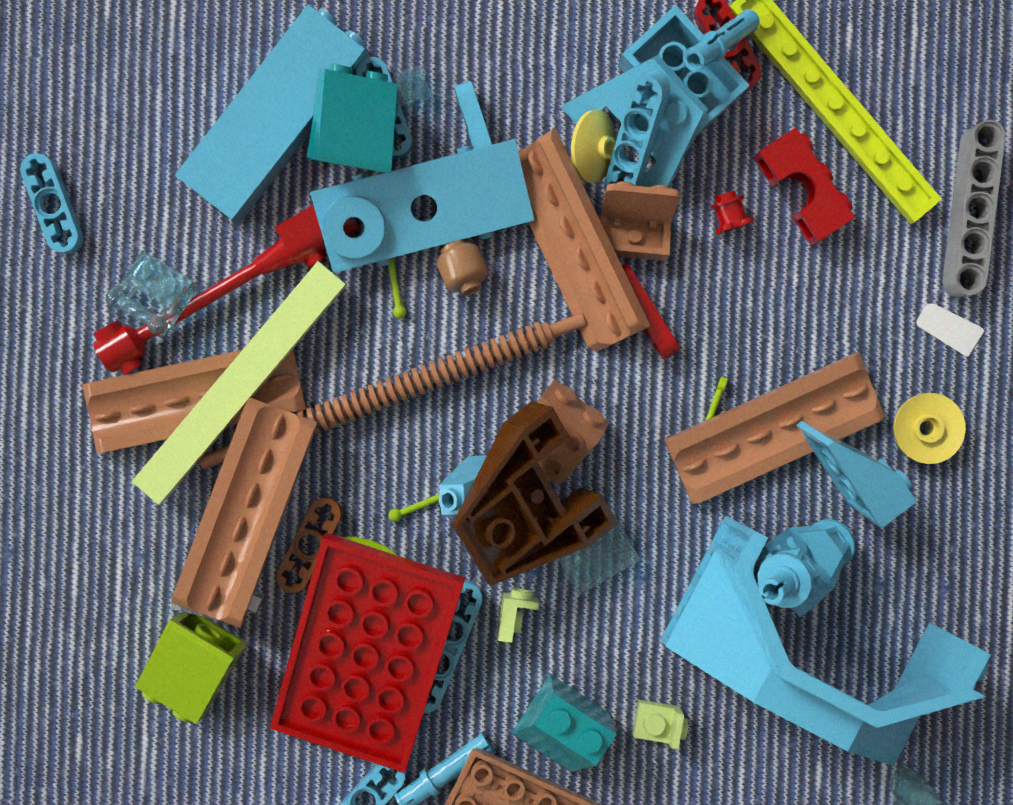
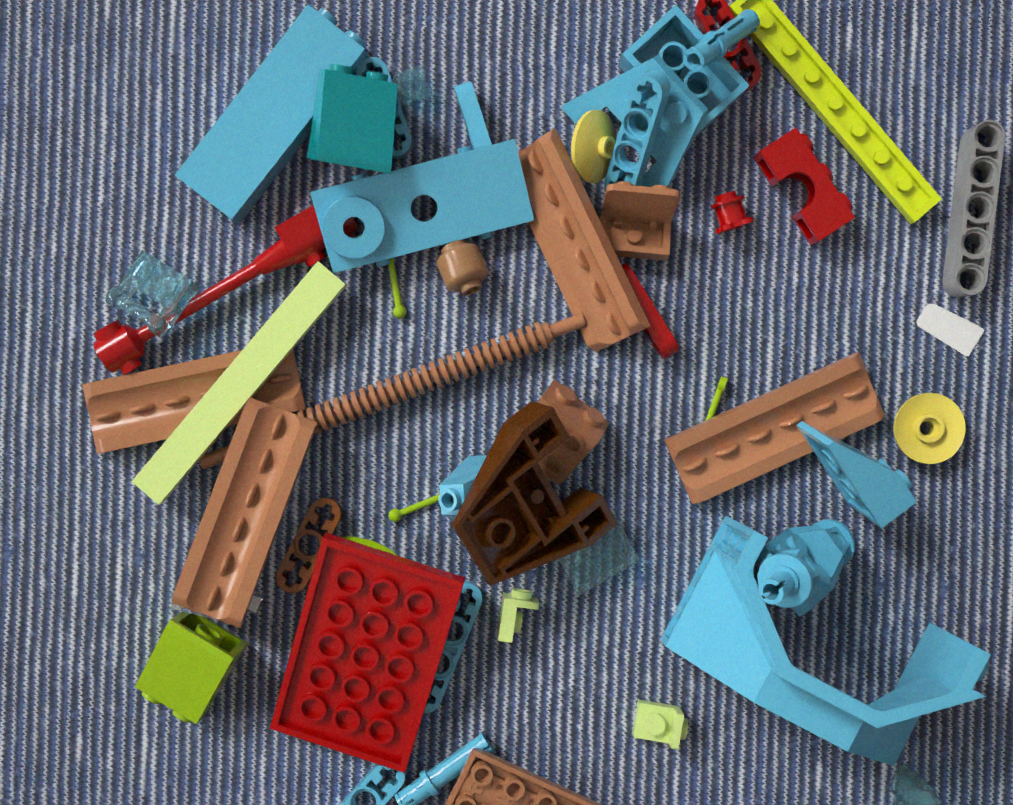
(51, 176): medium azure beam -> none
(566, 726): teal slope -> none

